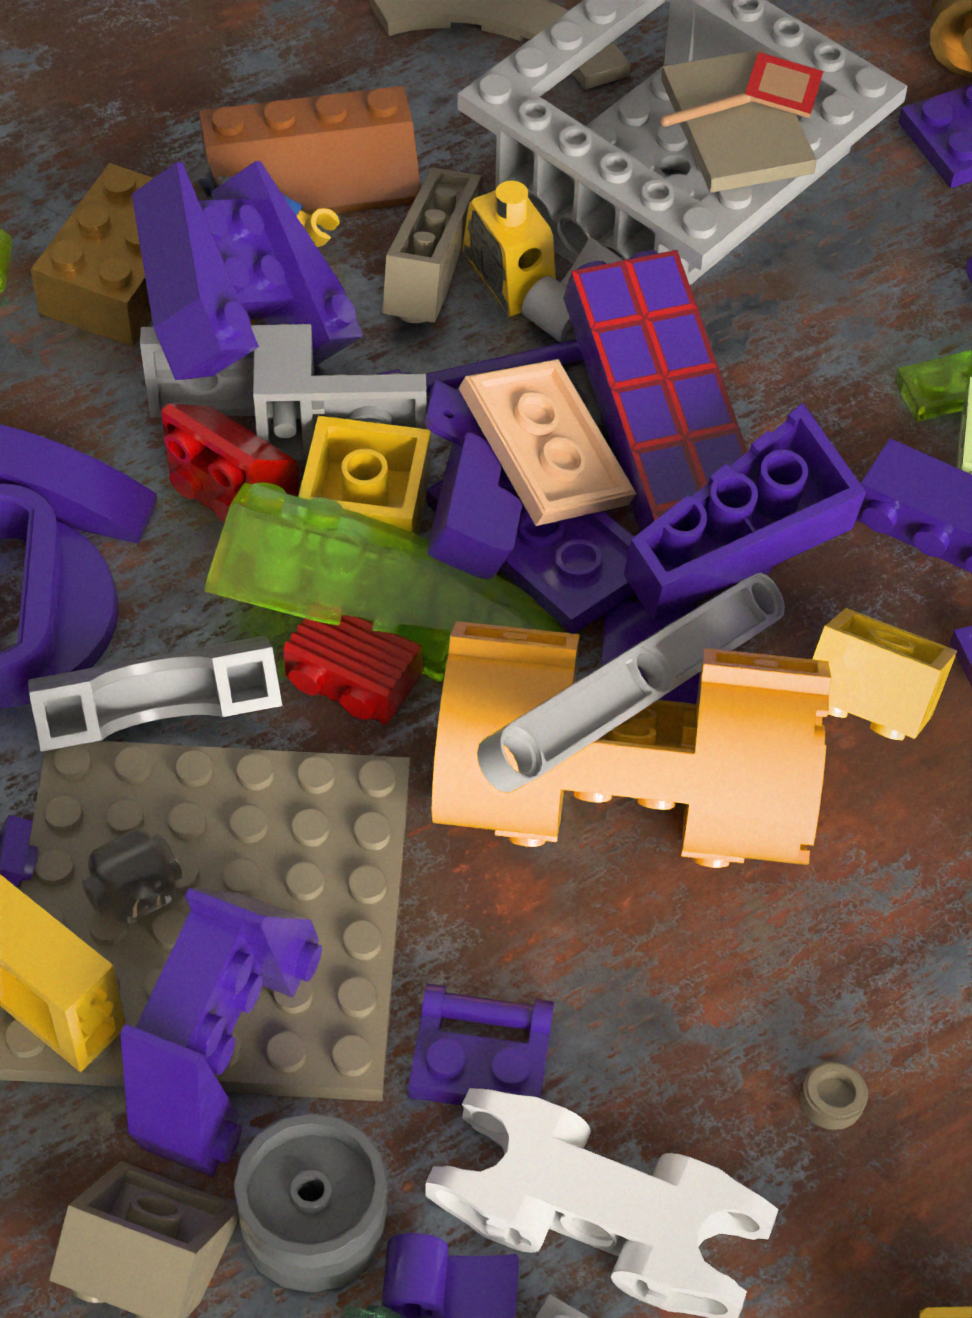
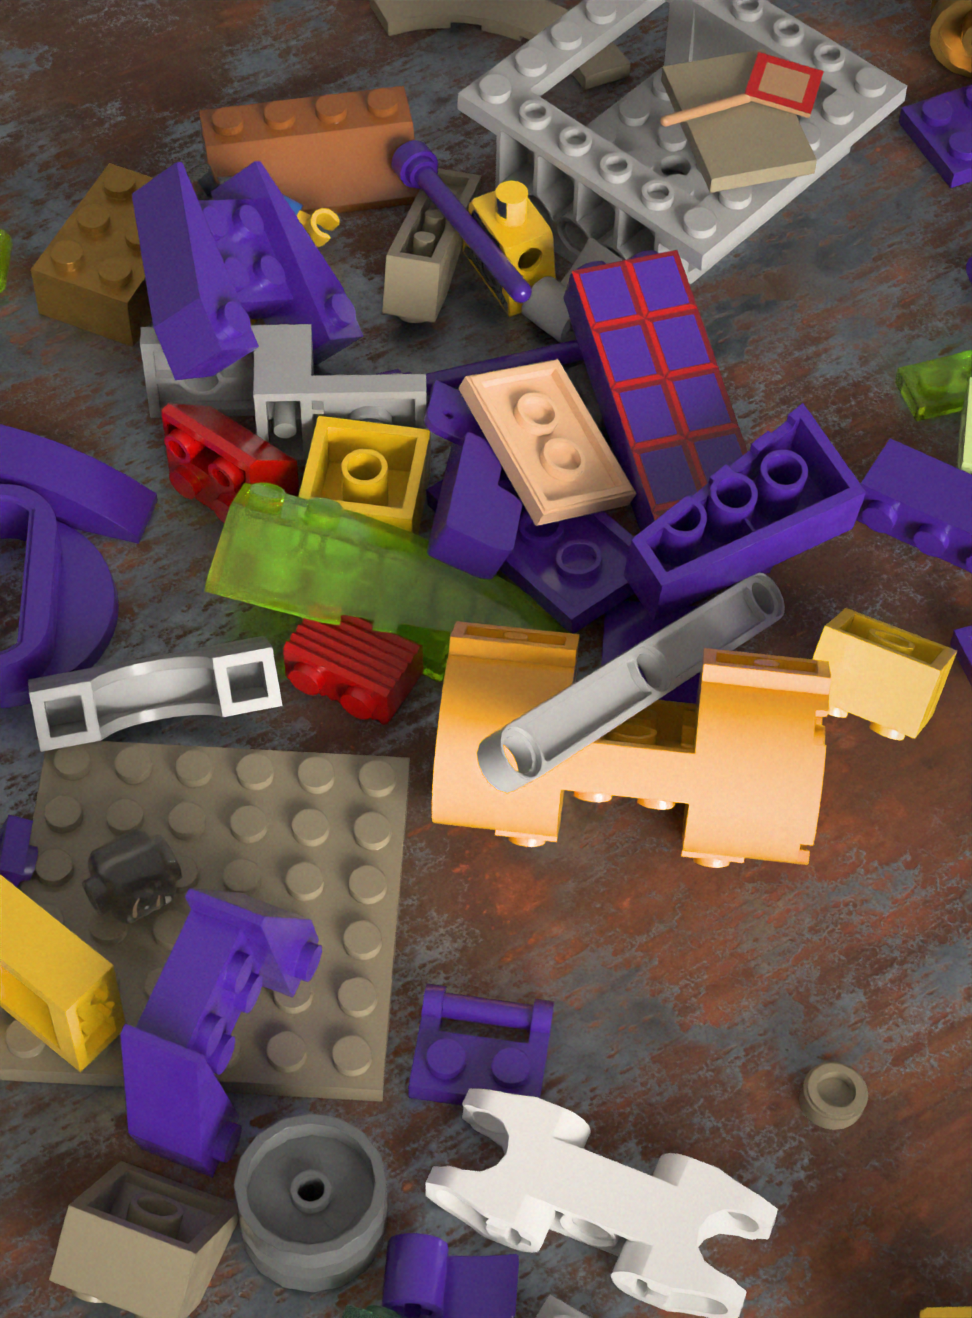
(419, 169): none -> dark purple piece

